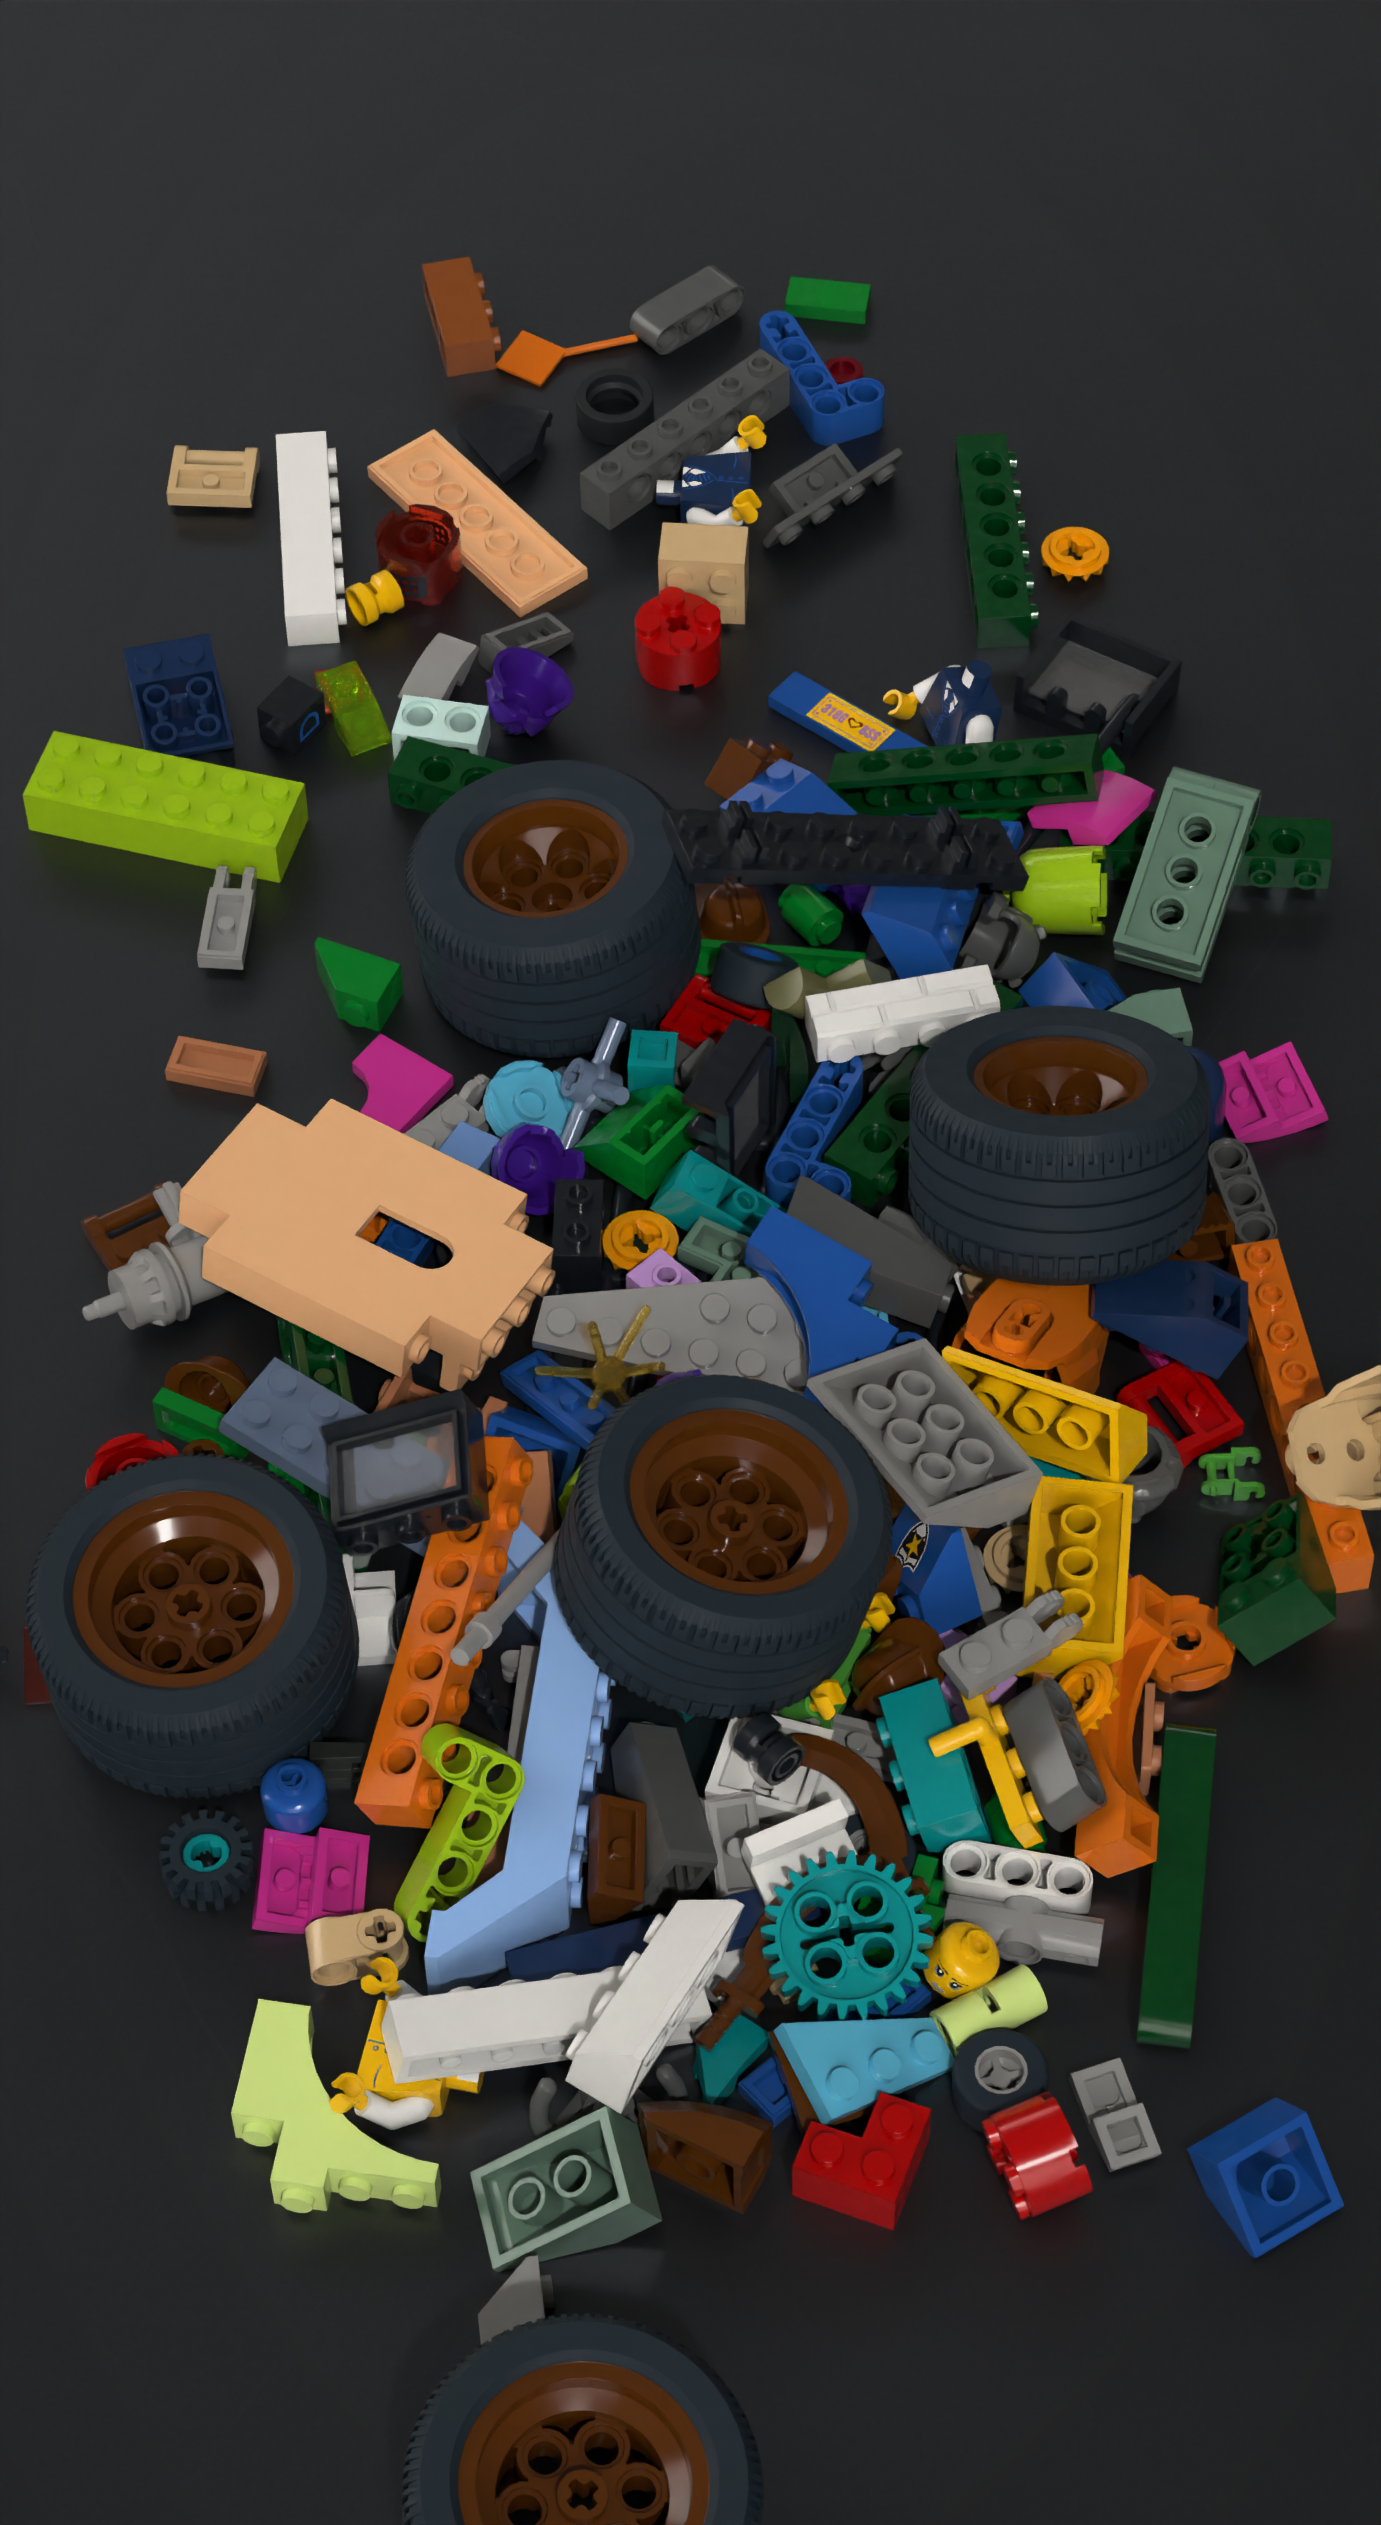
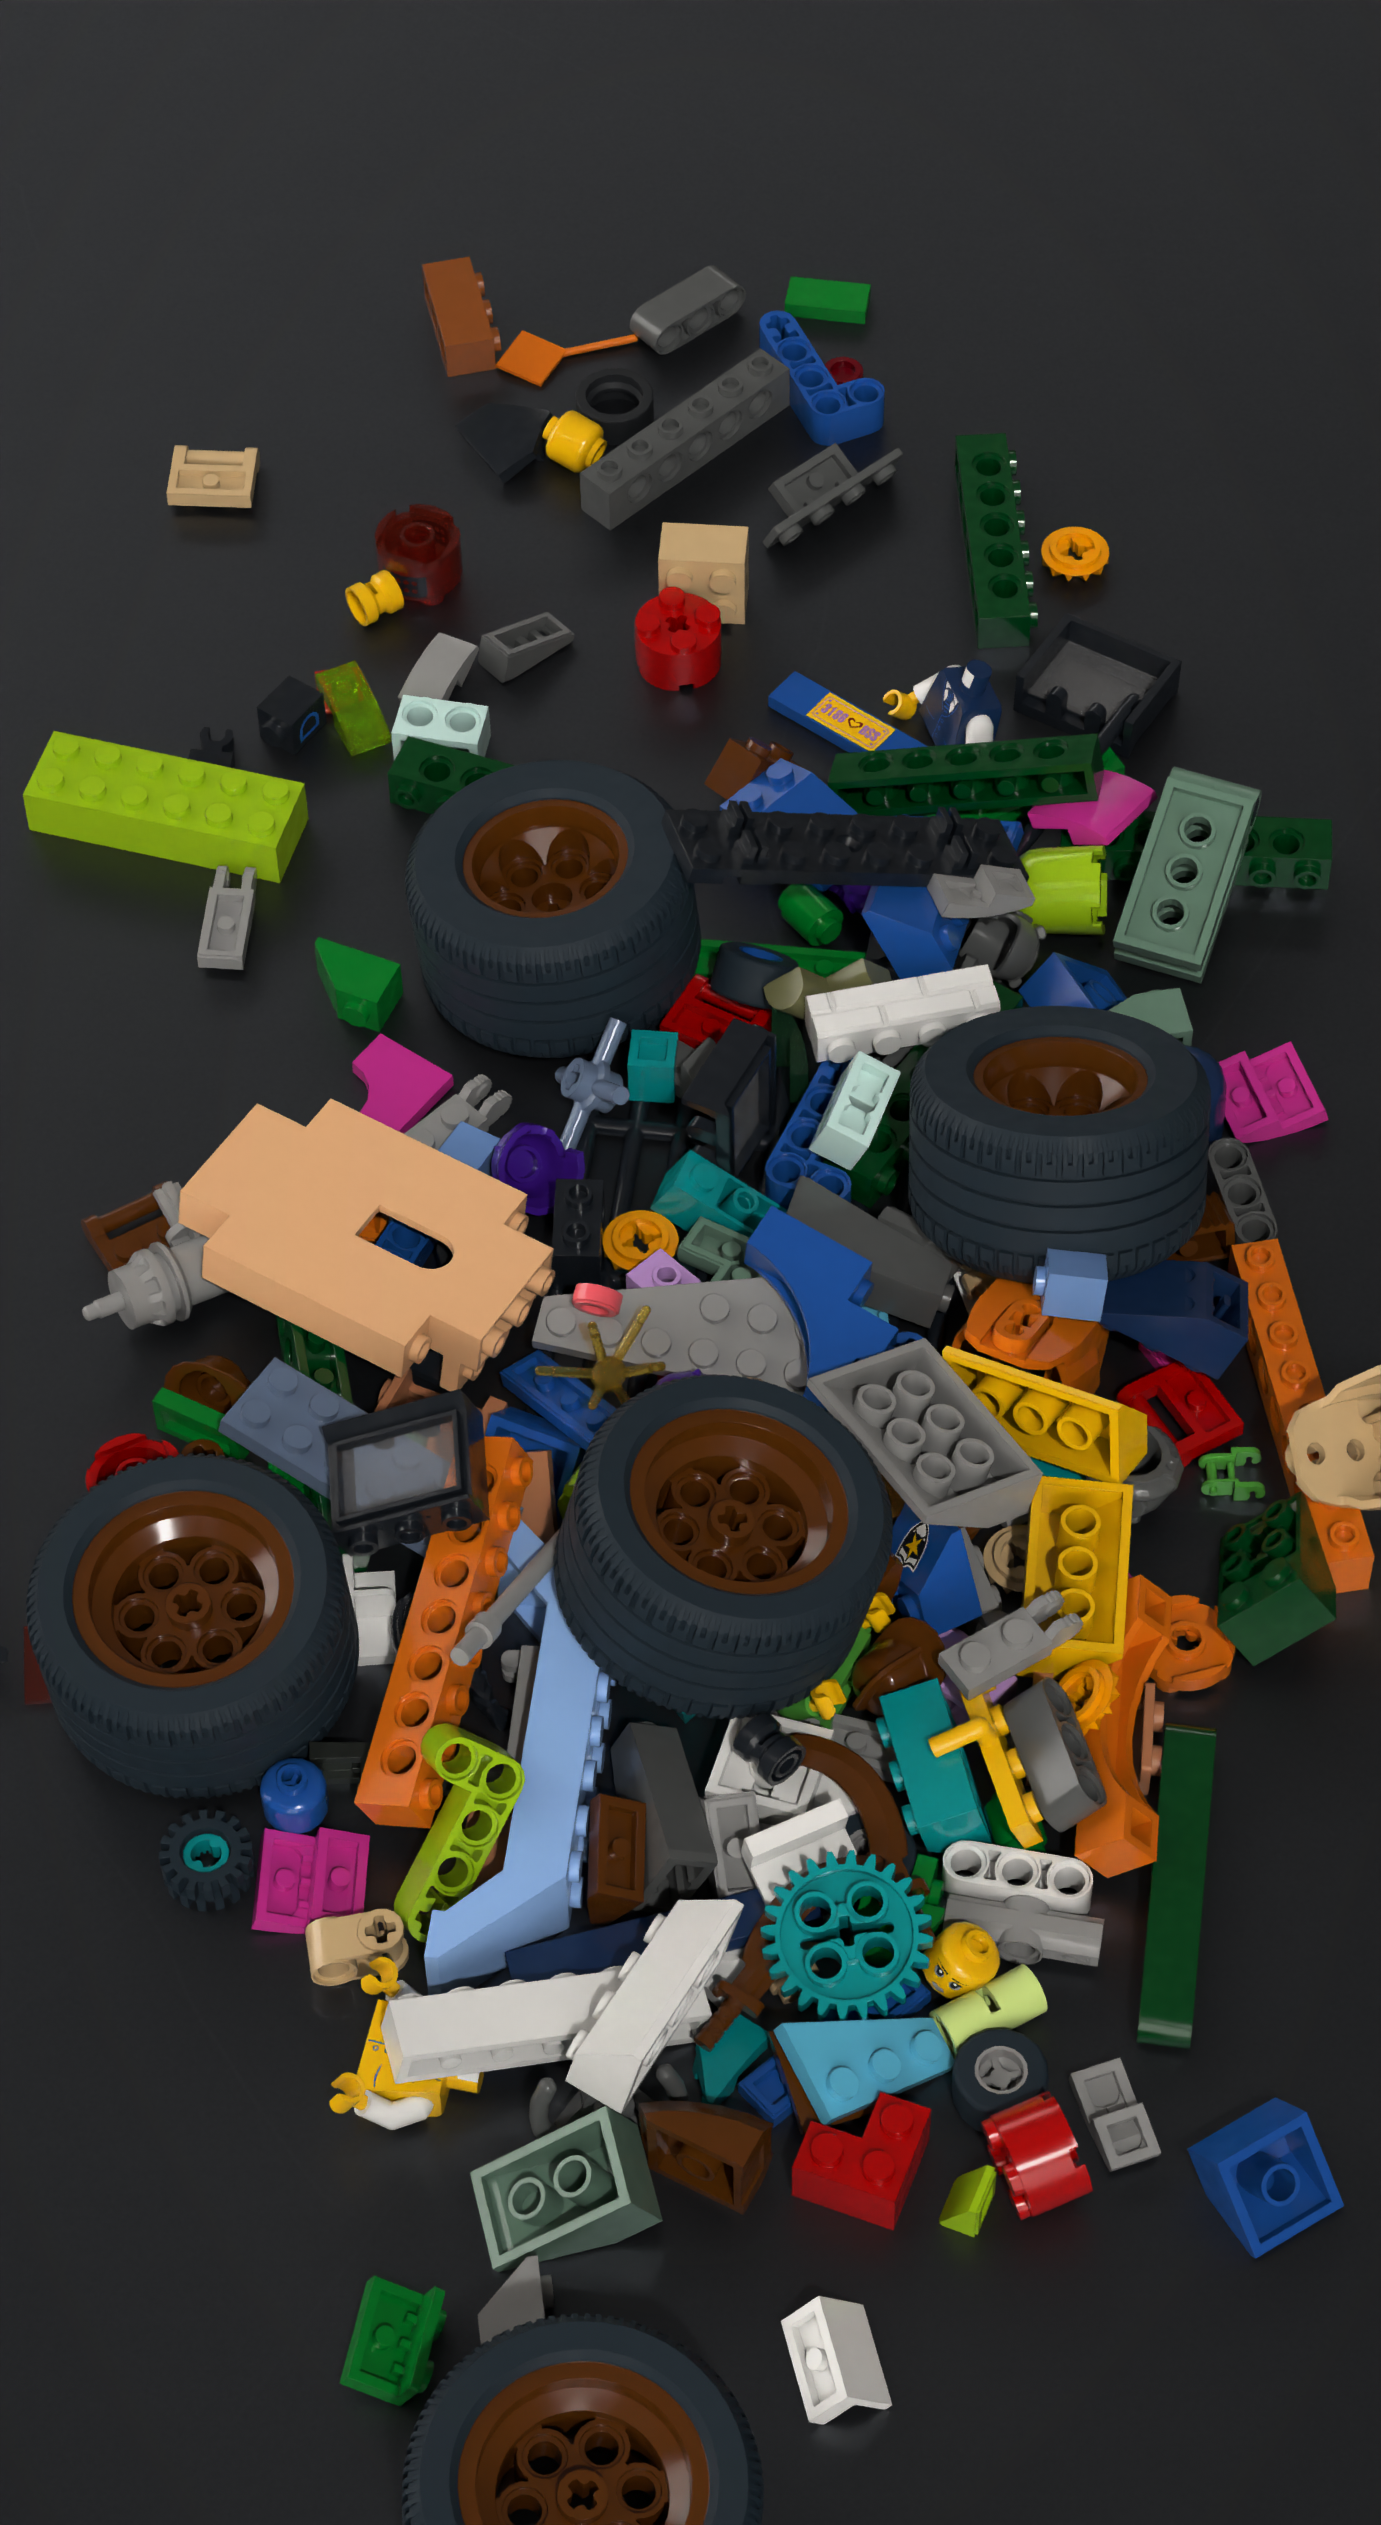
(178, 697): dark blue slope -> none
(216, 1066): nougat tile -> none
(308, 539): white brick -> none
(317, 2149): yellowish green arch -> none
(393, 2341): none -> green bracket
(496, 535): light nougat tile -> none
(526, 691): dark purple helmet -> none
(526, 1094): medium azure tile -> none
(574, 441): none -> yellow head
(597, 1300): none -> coral tile
(641, 1138): green slope -> none
(718, 484): torso -> none
(732, 912): reddish brown piece -> none
(834, 2358): none -> white panel
(854, 1110): none -> light aqua brick
(969, 2201): none -> lime slope
(988, 894): none -> light grey slope
(1072, 1284): none -> medium blue brick

